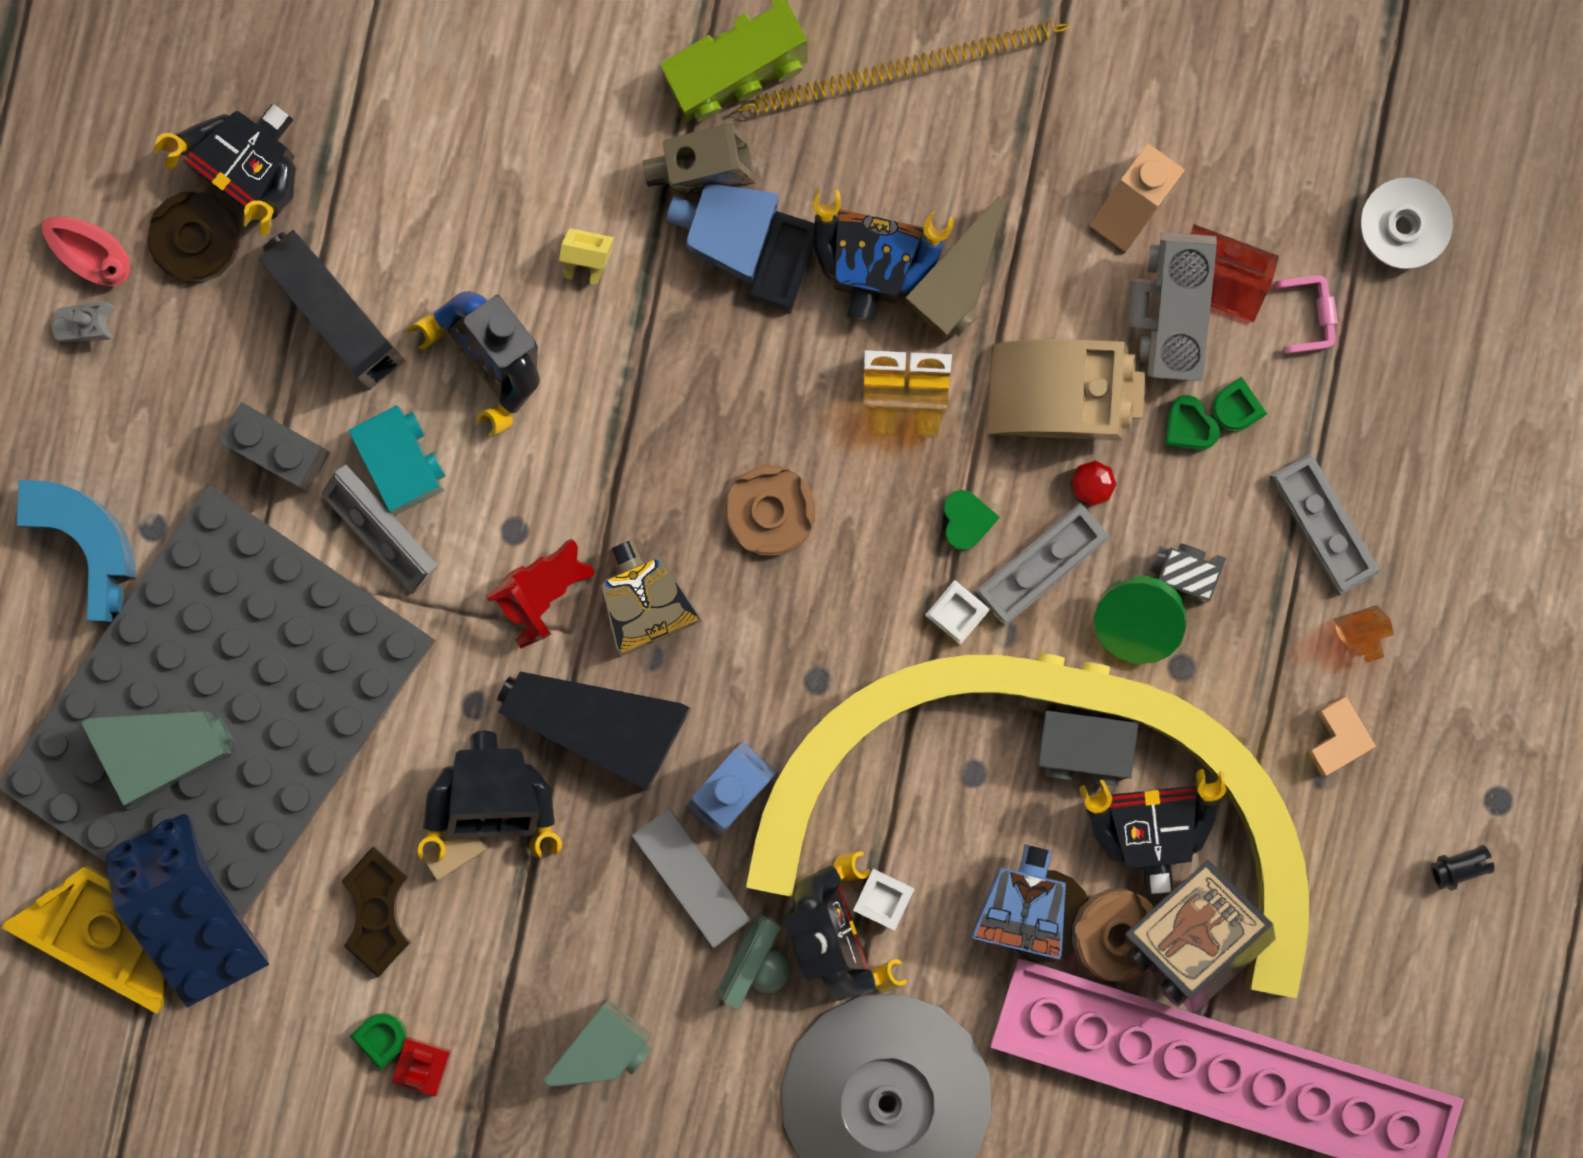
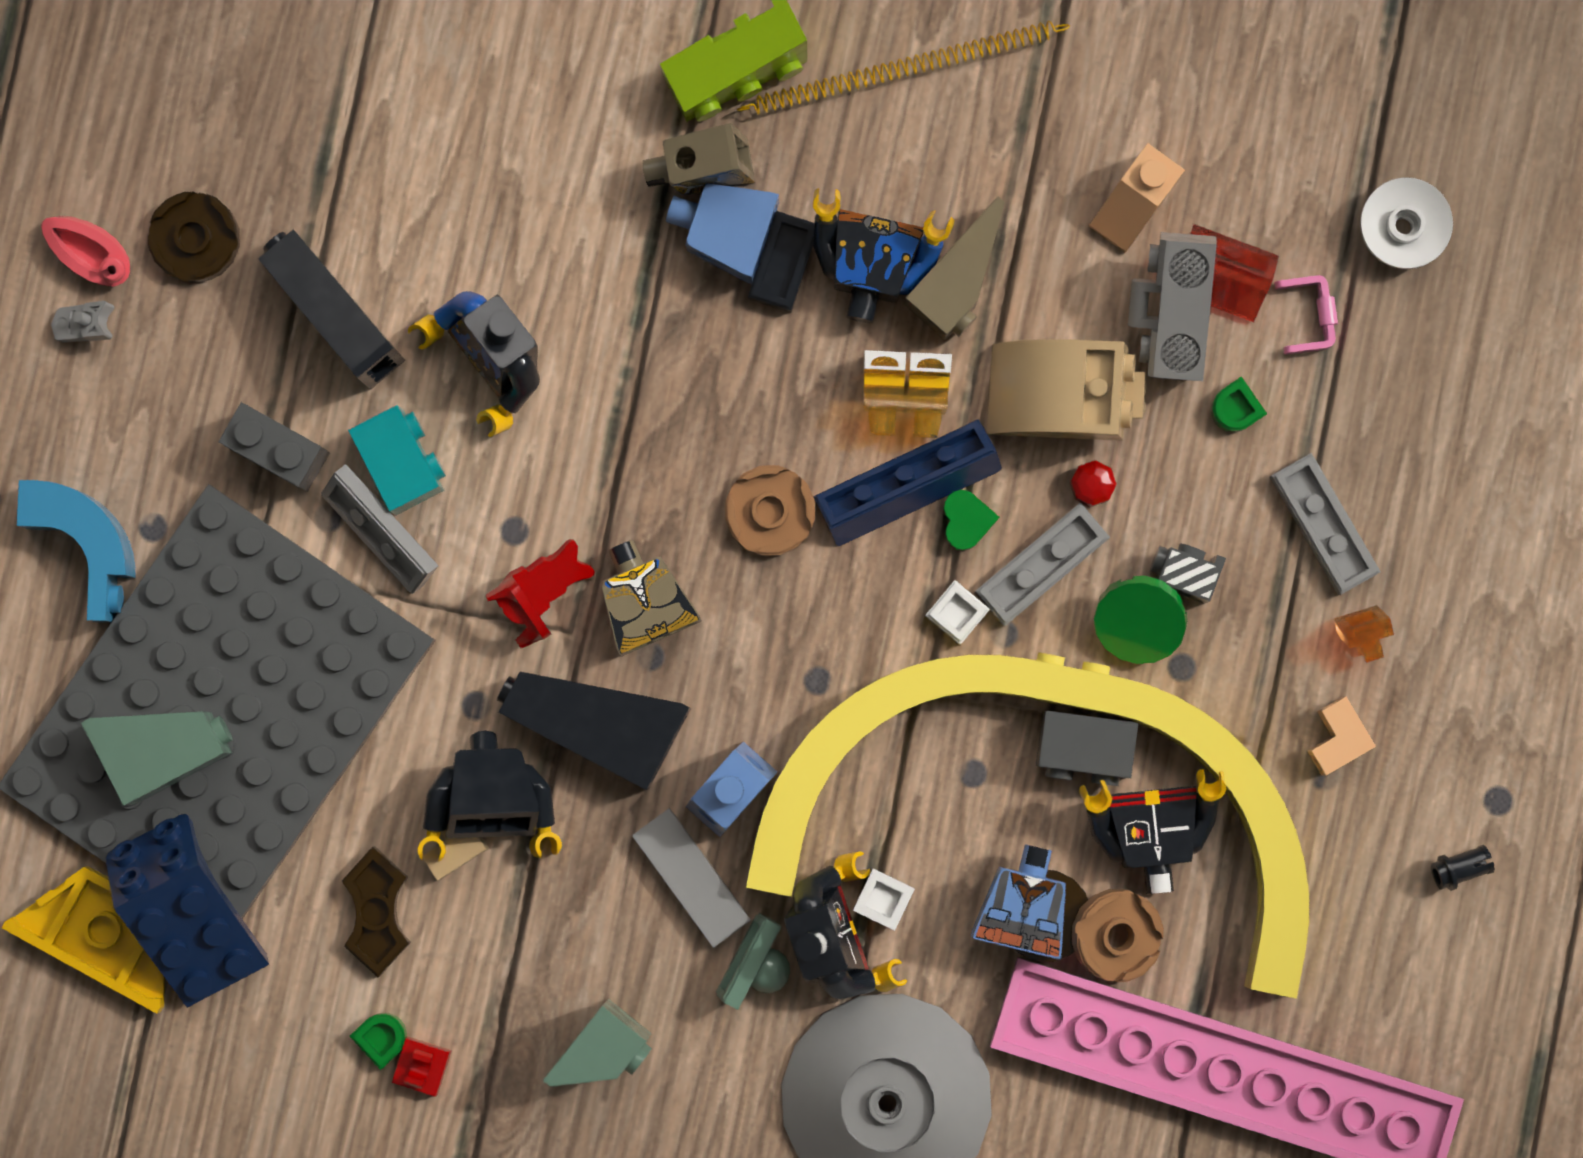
(240, 160): black torso -> none
(585, 250): light yellow tile -> none
(908, 482): none -> dark blue slope
(1188, 425): green tile -> none
(1199, 937): brick -> none

